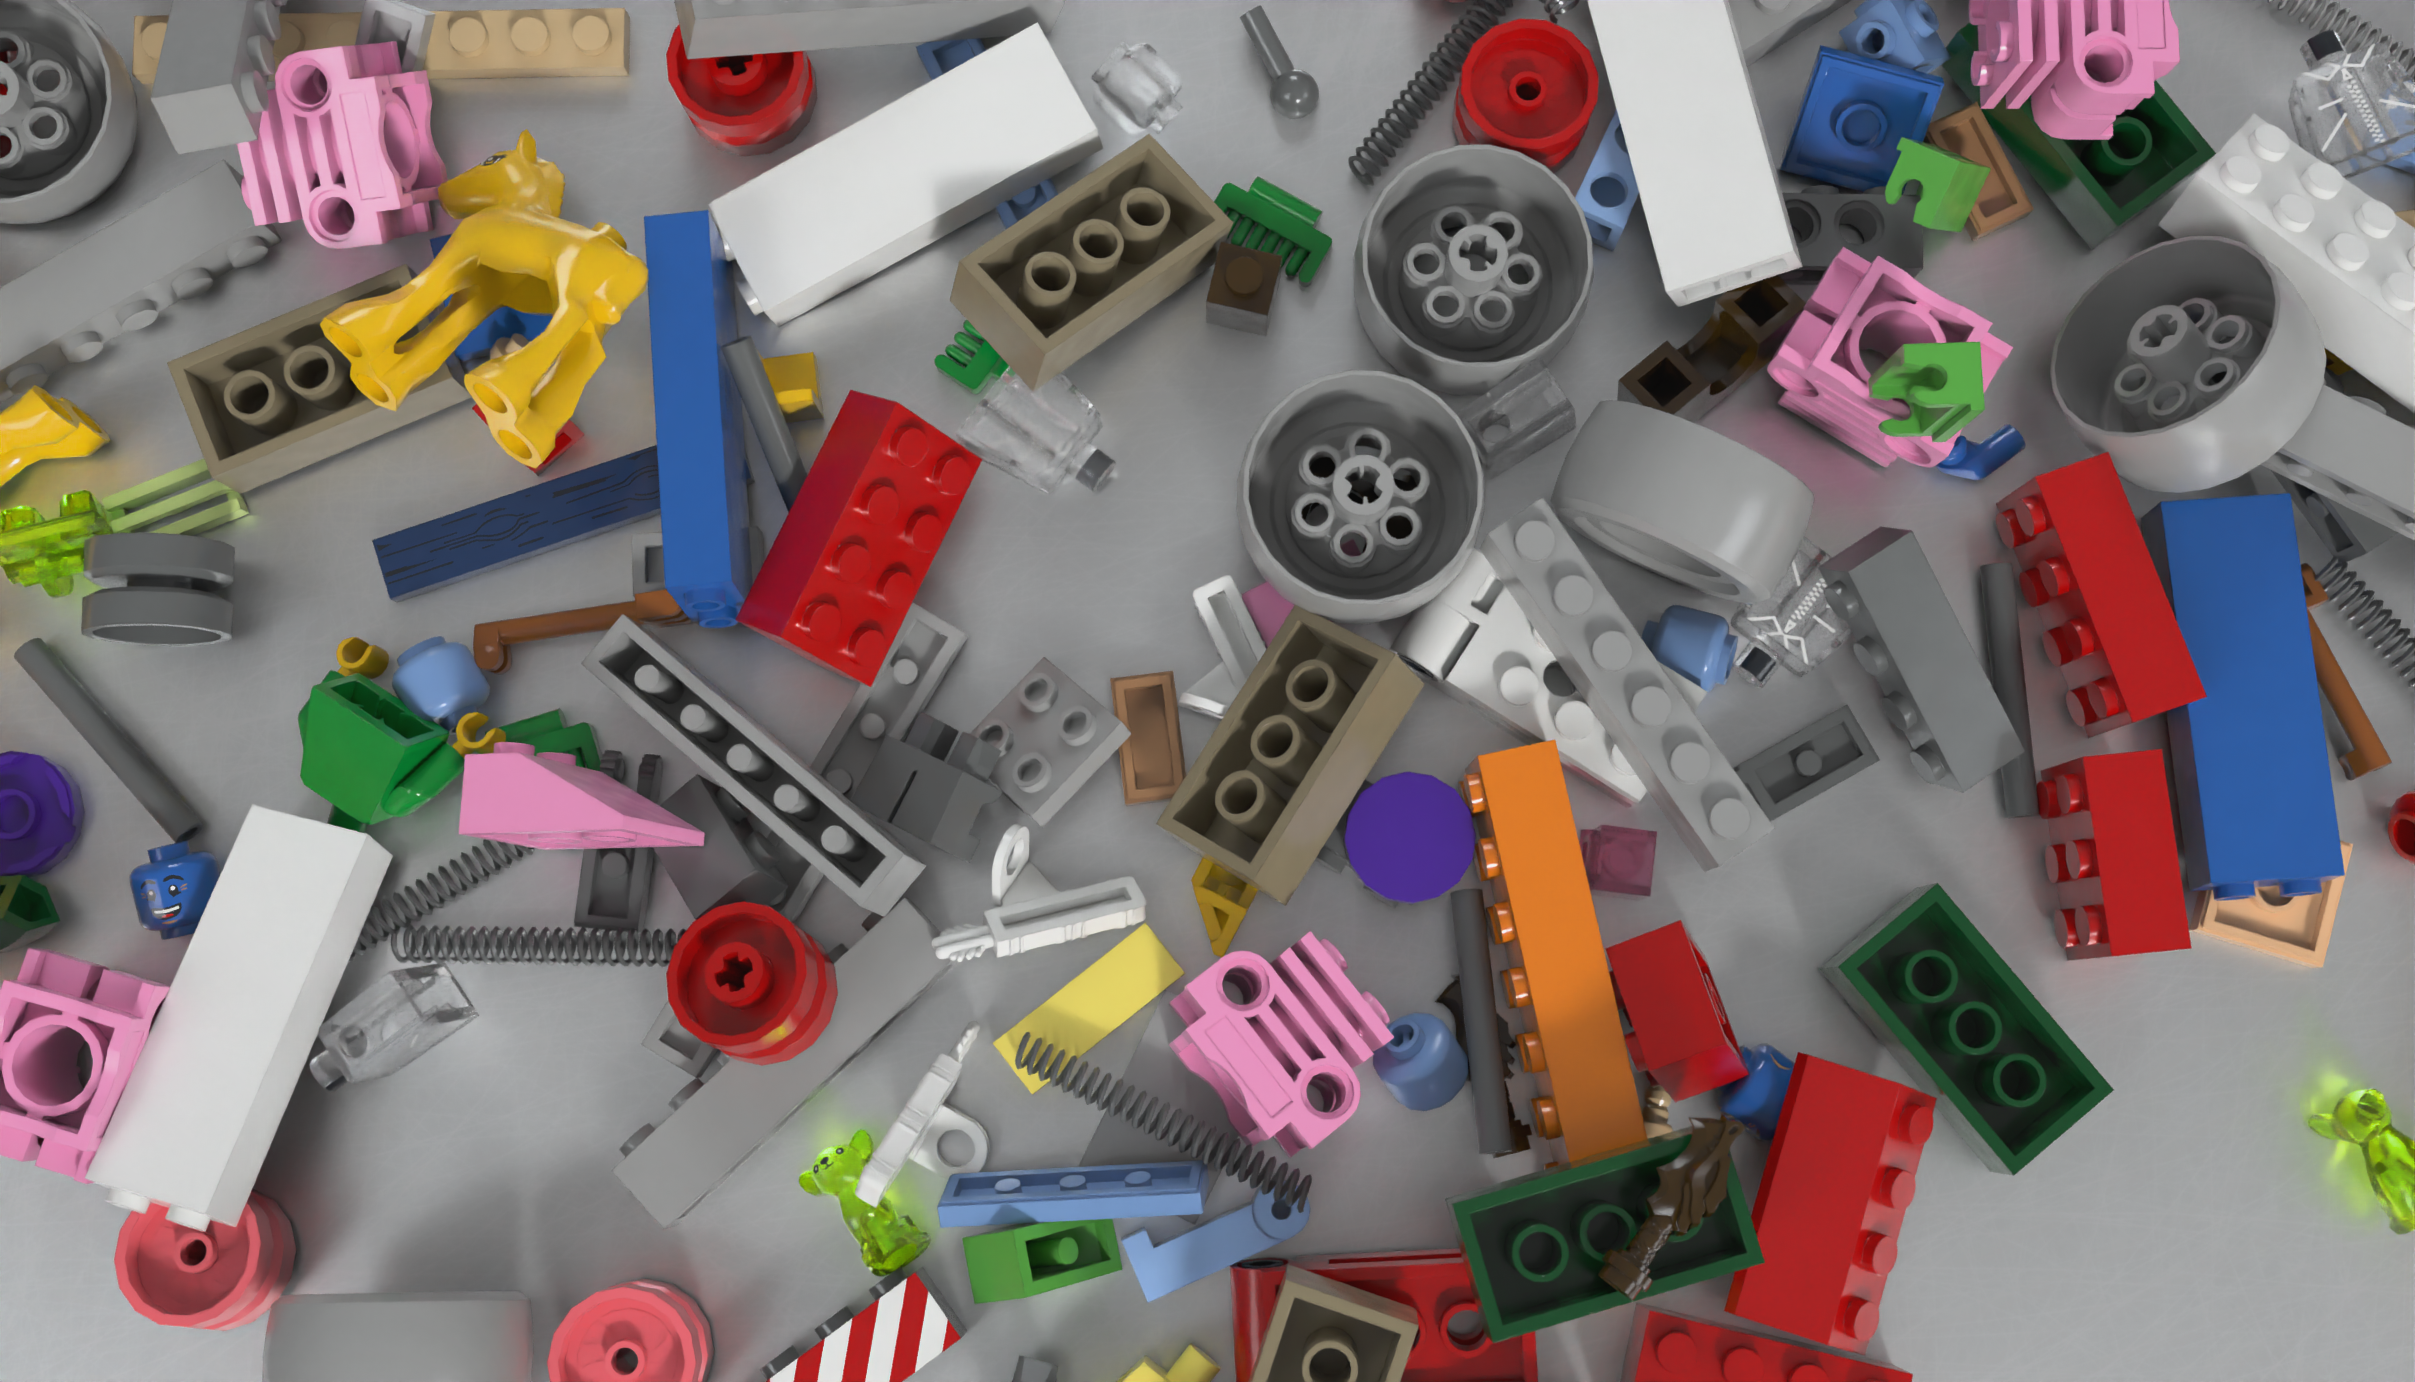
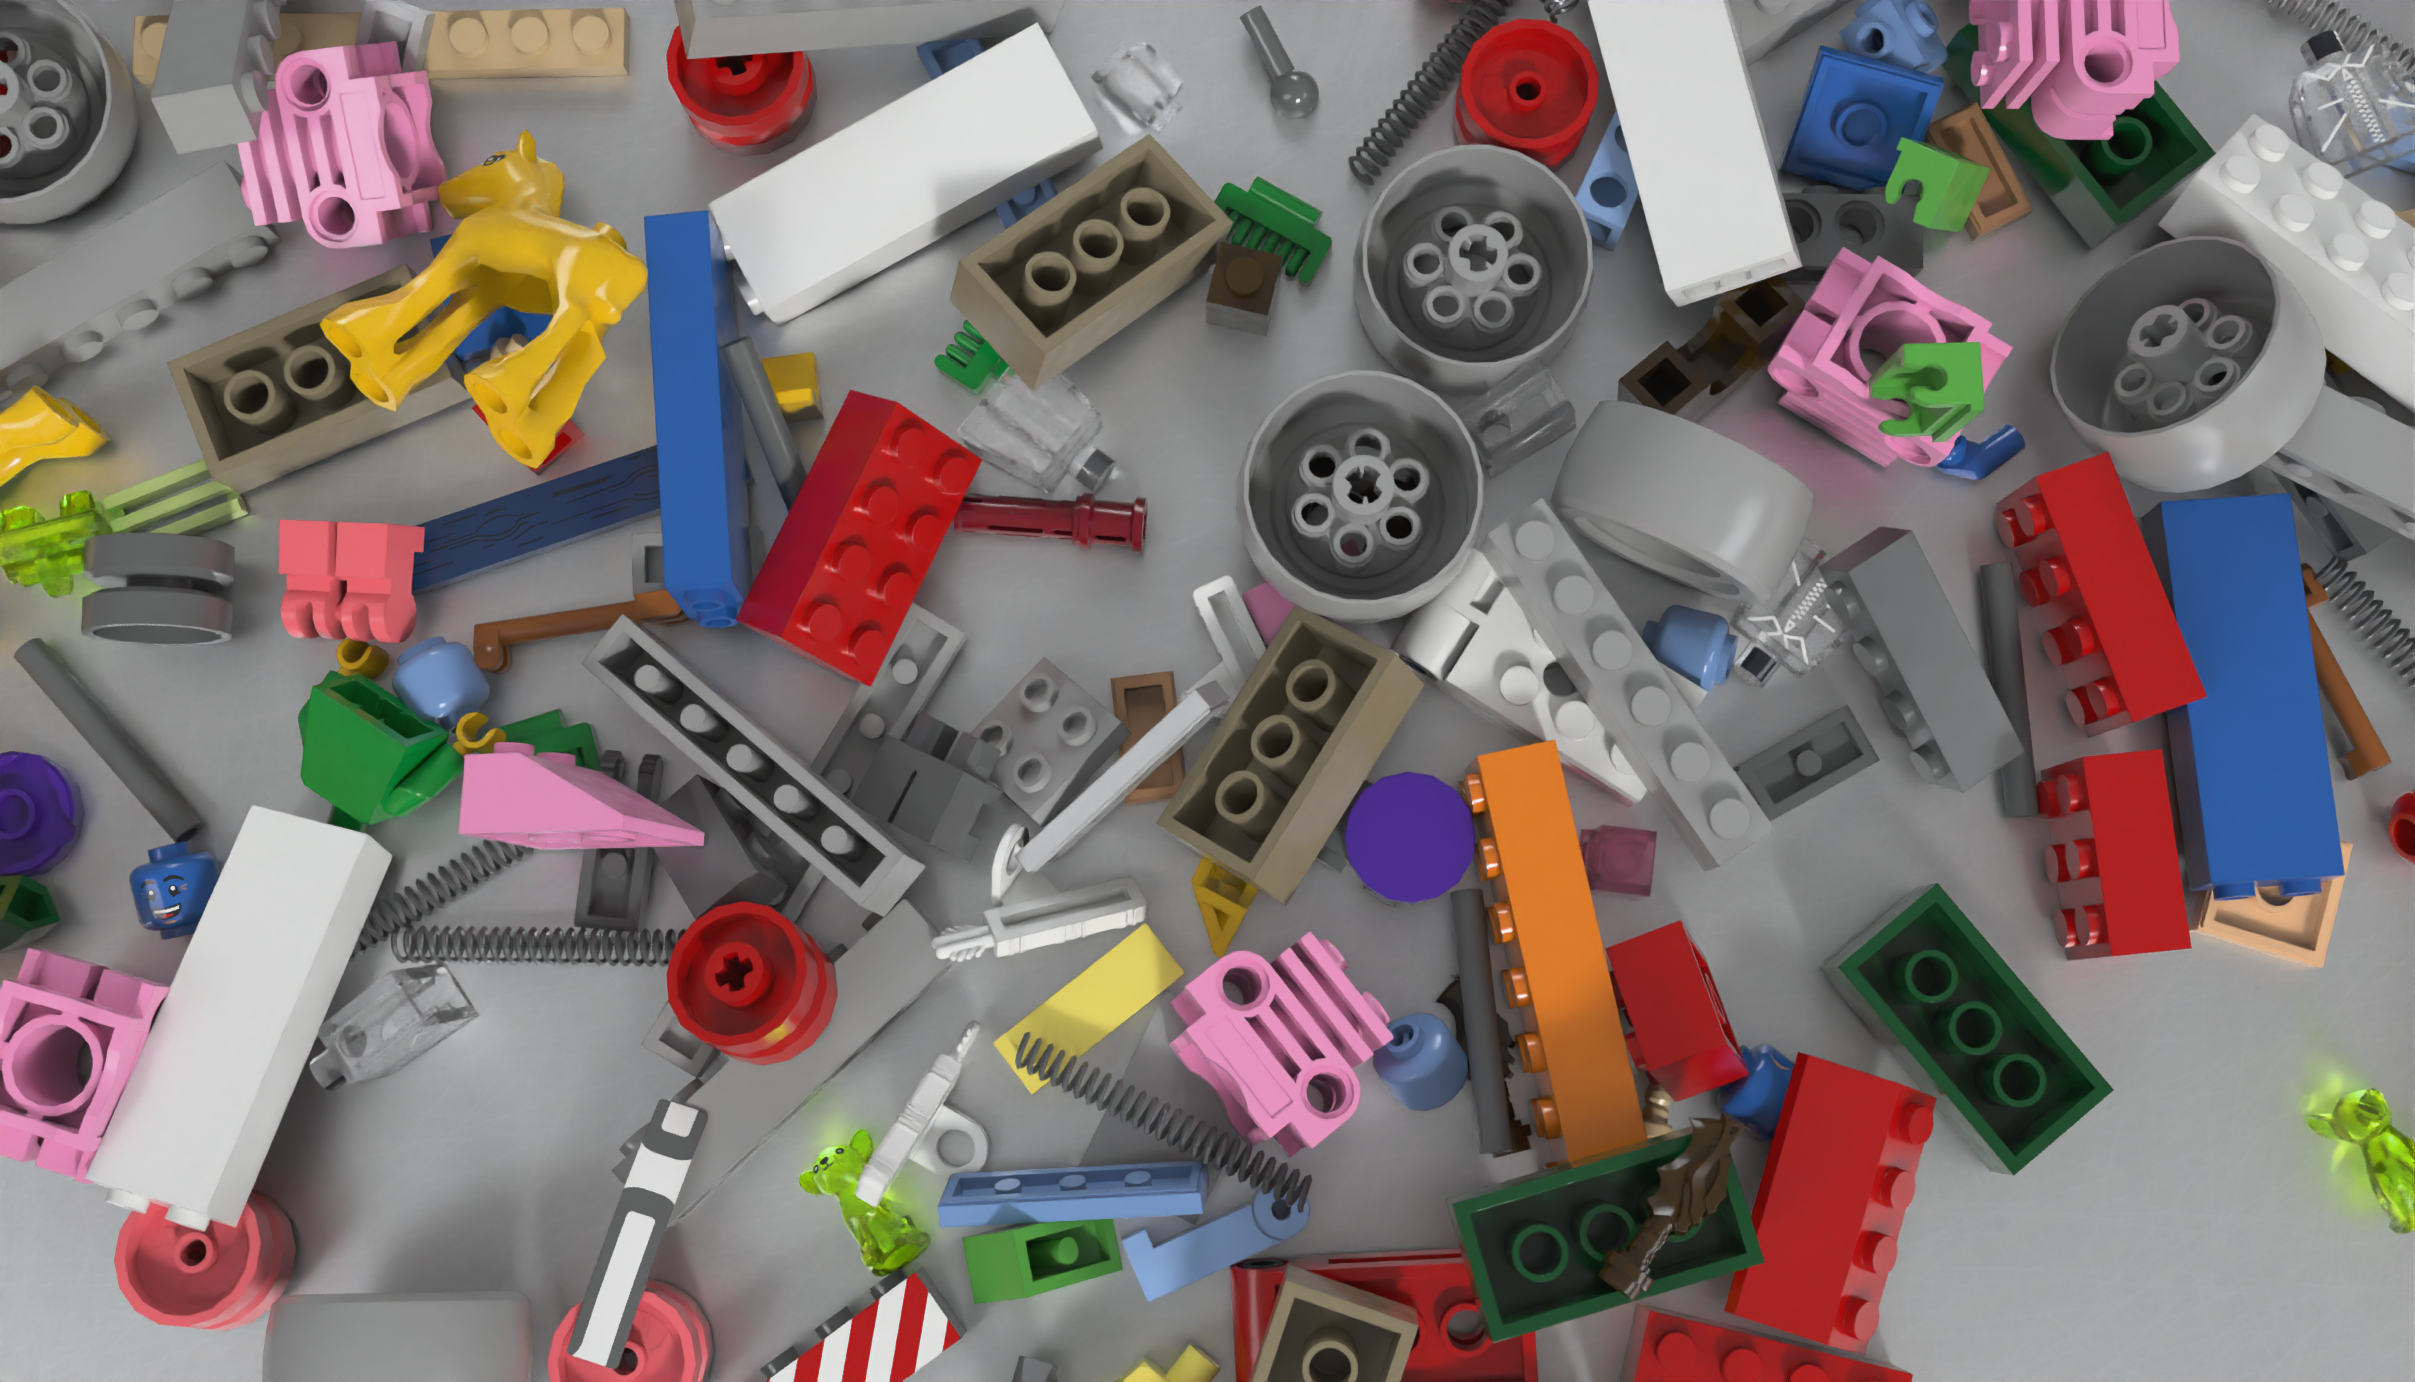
(348, 579): none -> coral legs
(636, 1233): none -> sticker
(1082, 520): none -> dark red pin
(1123, 777): none -> tile

